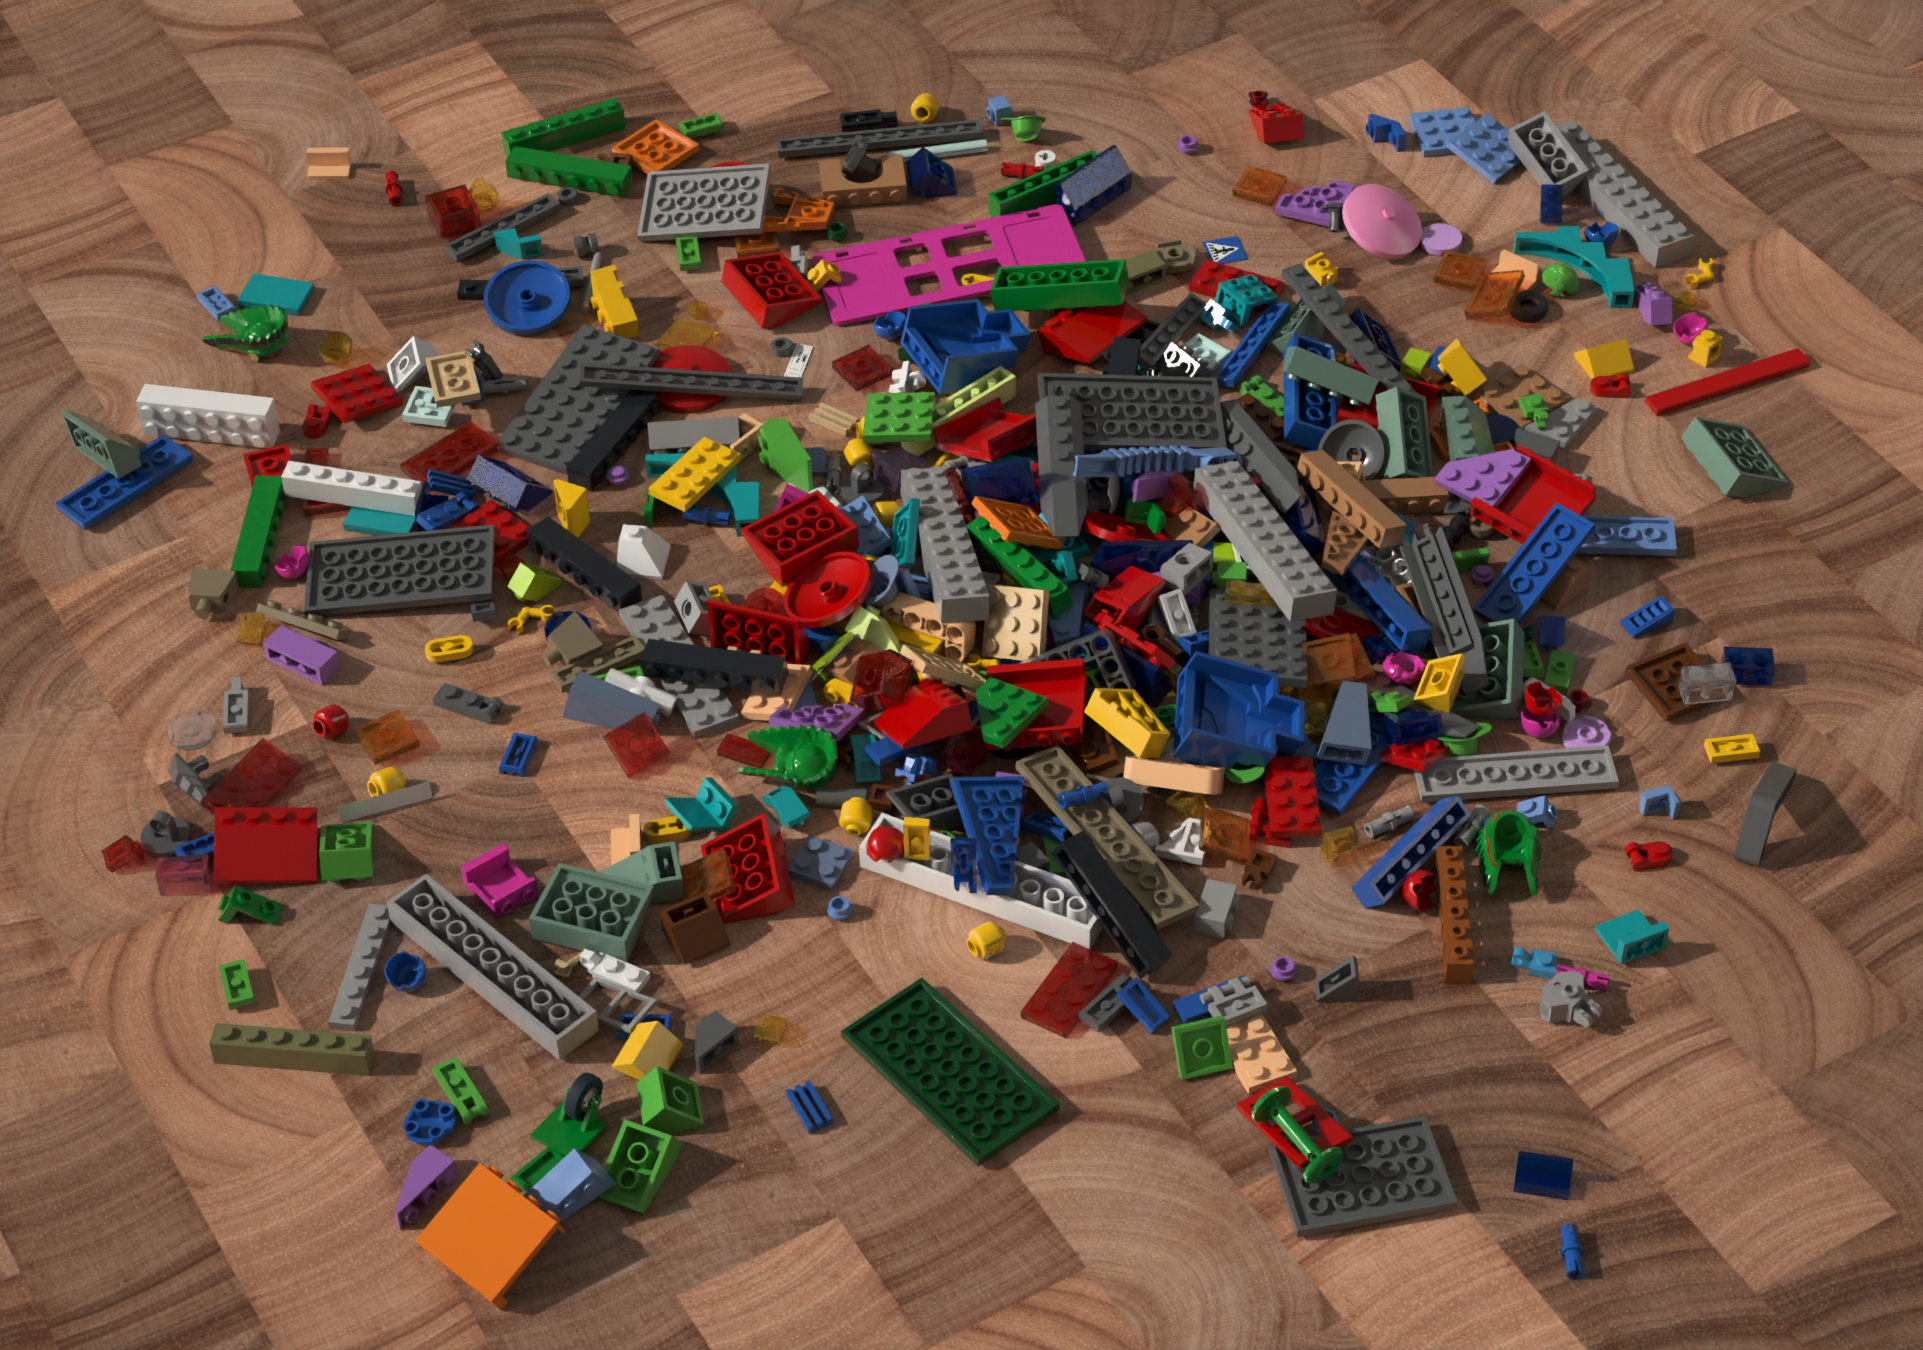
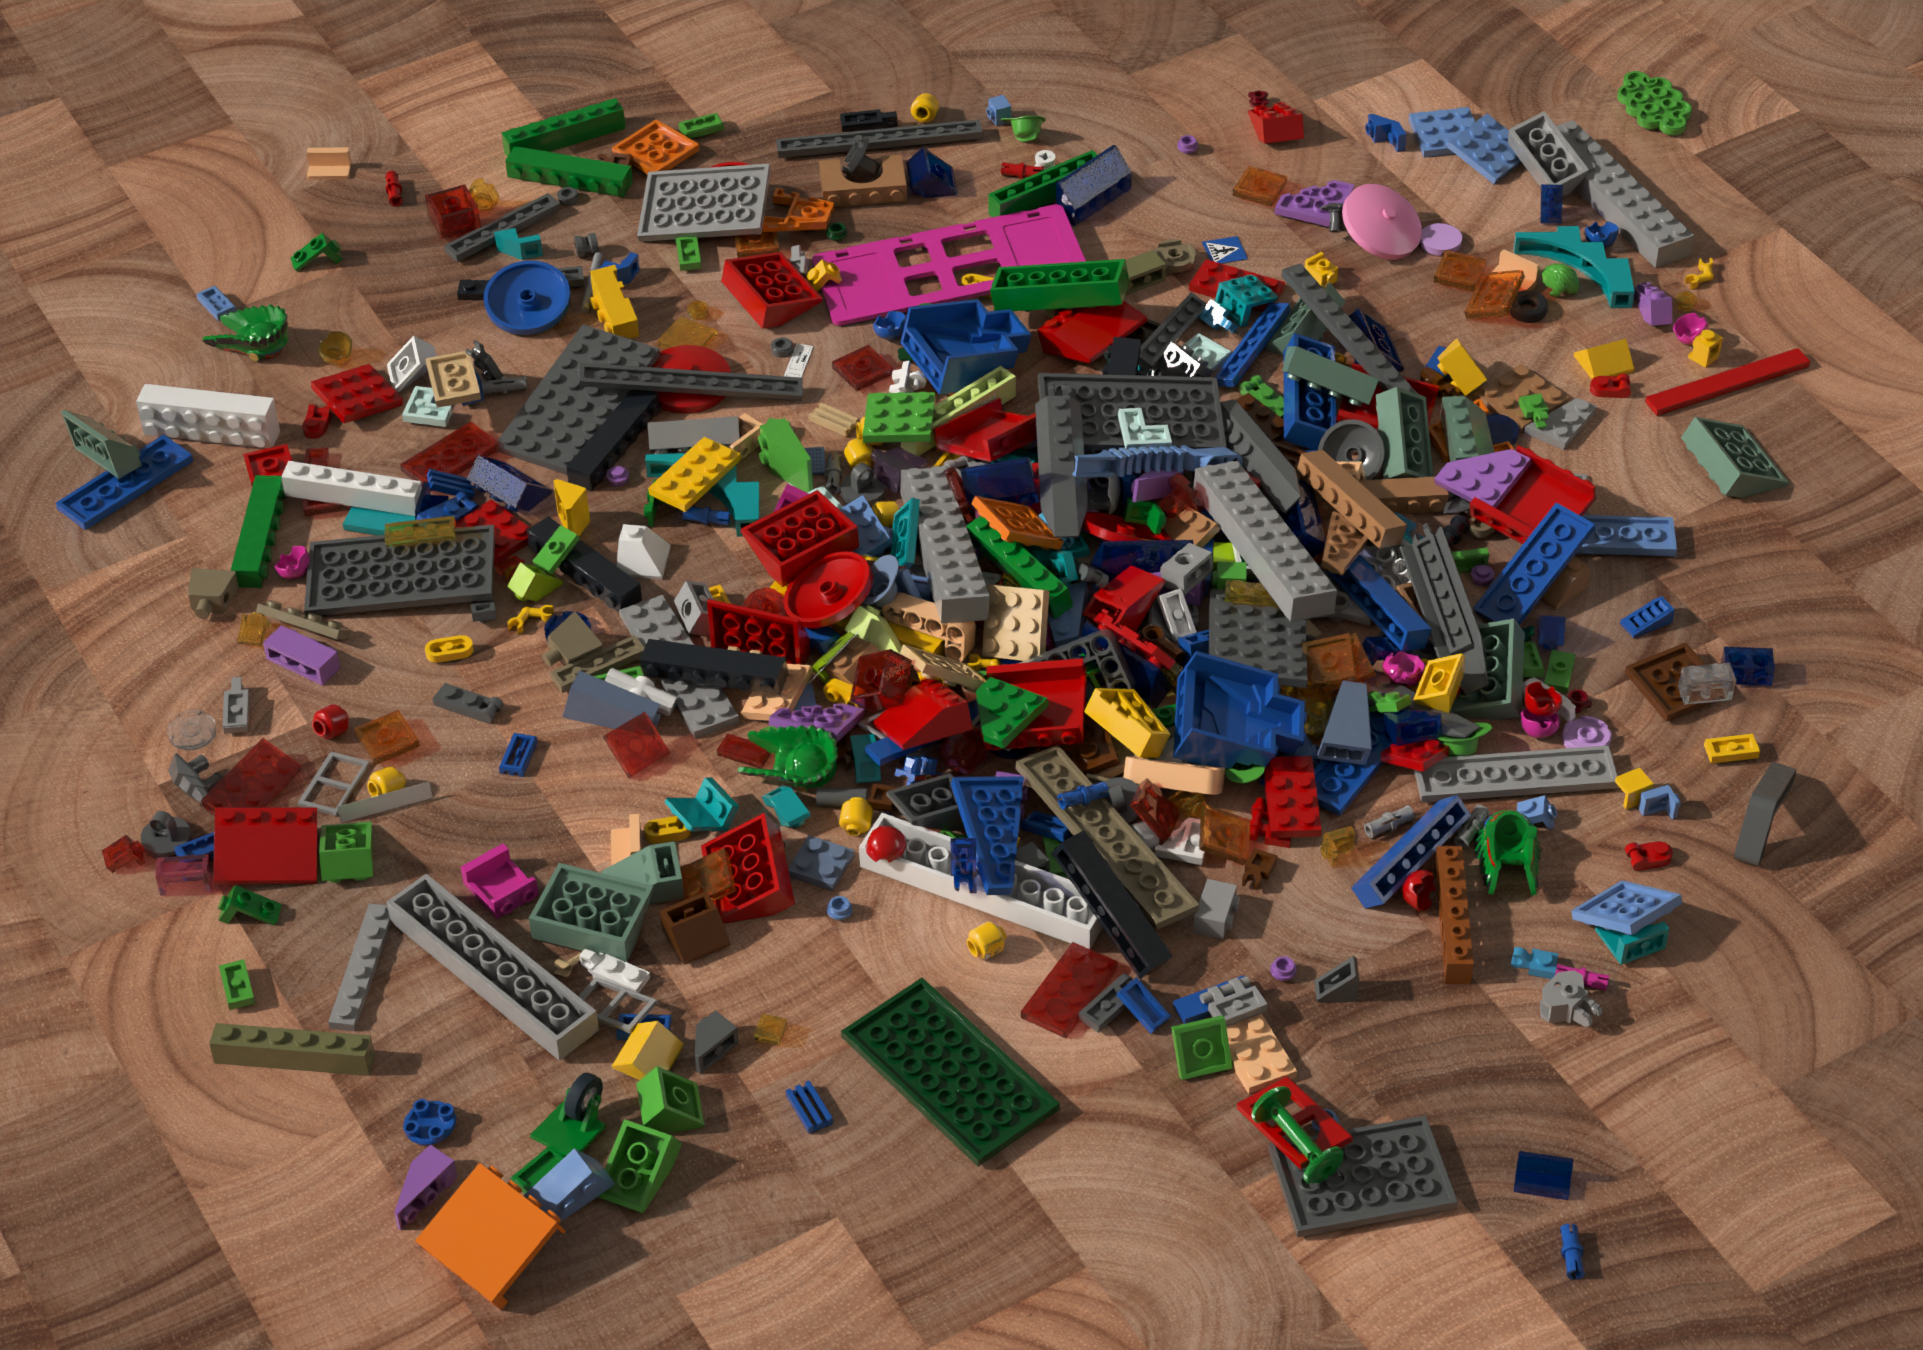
(276, 291): teal tile -> none
(314, 248): none -> green bracket
(333, 783): none -> light grey window
(405, 971): blue hair -> none
(420, 531): none -> clear yellow plate
(460, 1090): bright green plate -> none
(556, 549): none -> bright green plate
(627, 269): none -> blue slope
(917, 838): yellow plate -> none
(947, 149): light aqua axle -> none
(1137, 434): none -> light aqua plate
(1155, 809): none -> clear red plate
(1338, 624): red plate -> none
(1413, 363): lime brick -> none
(1541, 445): dark grey slope -> none
(1626, 907): none -> medium blue plate
(1633, 784): none -> yellow panel
(1654, 103): none -> bright green plate

